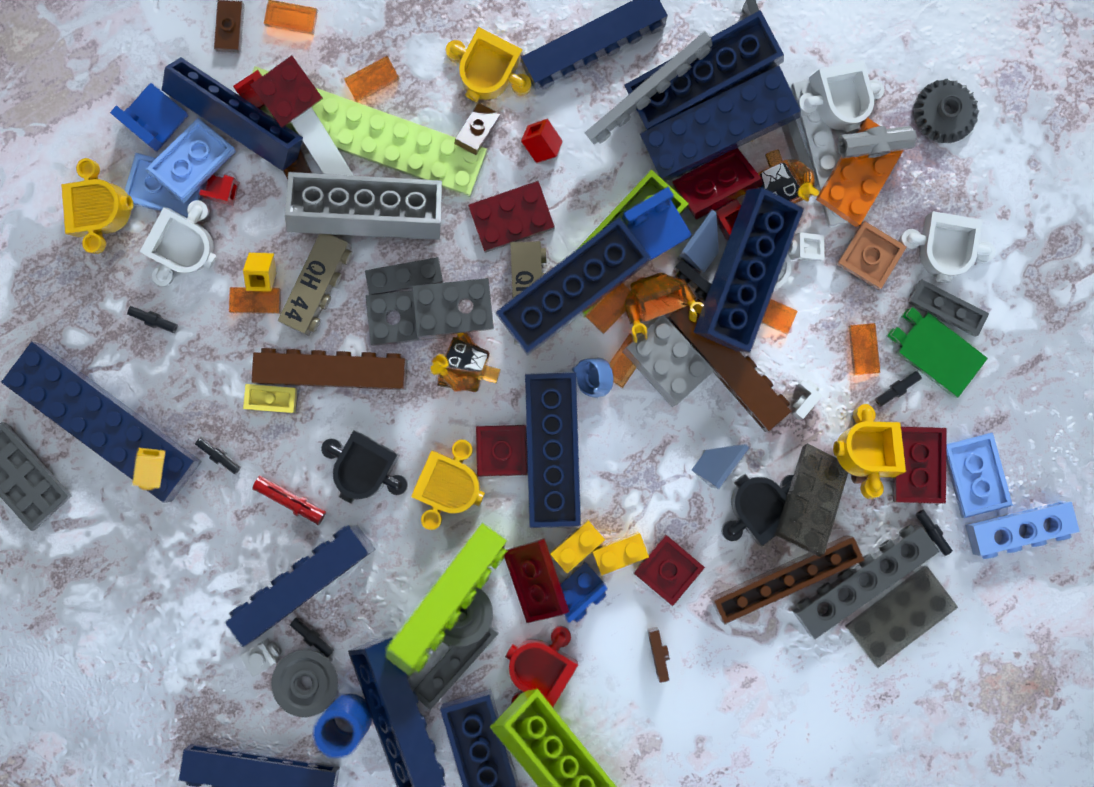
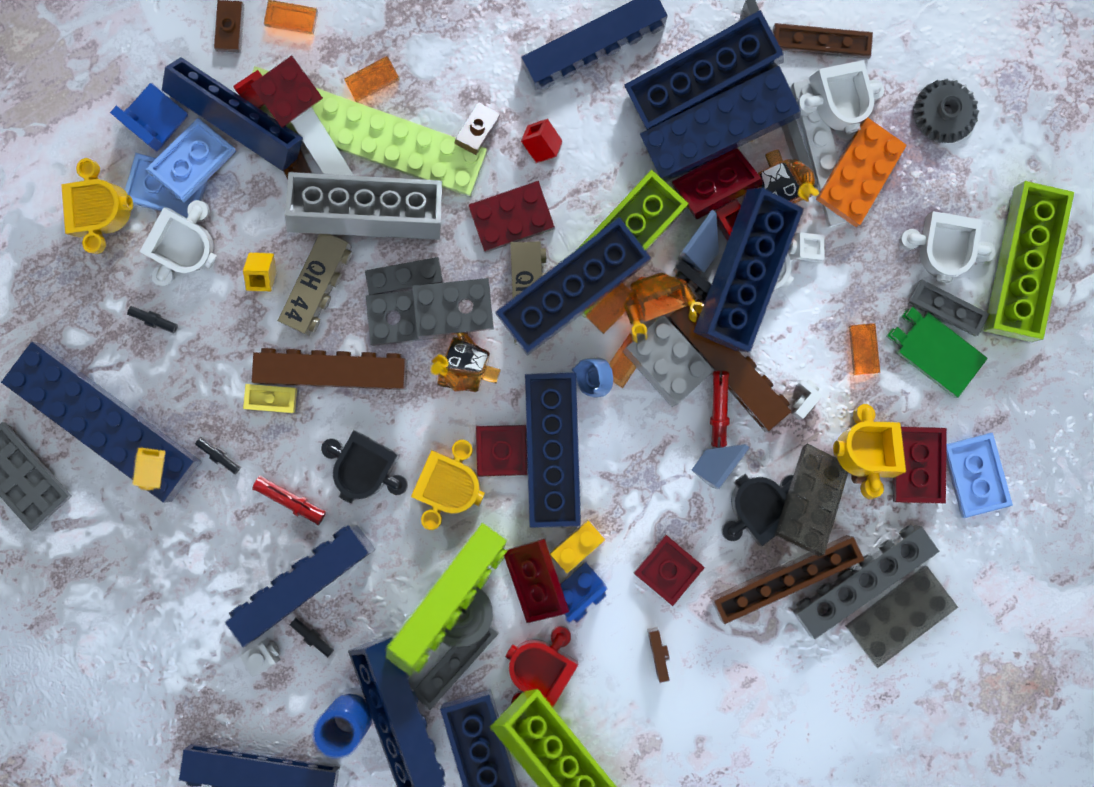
(221, 189): red panel -> none
(254, 301): clear orange tile -> none
(295, 697): dark grey gear -> none
(488, 66): yellow piece -> none
(620, 553): yellow brick -> none
(656, 83): light grey plate -> none
(657, 223): blue bracket -> none
(720, 407): none -> red pin
(779, 316): clear orange tile -> none
(823, 40): none -> reddish brown tile
(871, 255): nougat plate -> none
(876, 141): light grey piece -> none
(898, 388): black bar -> none
(934, 532): black bar -> none
(1029, 261): none -> lime brick
(1062, 522): light blue brick -> none

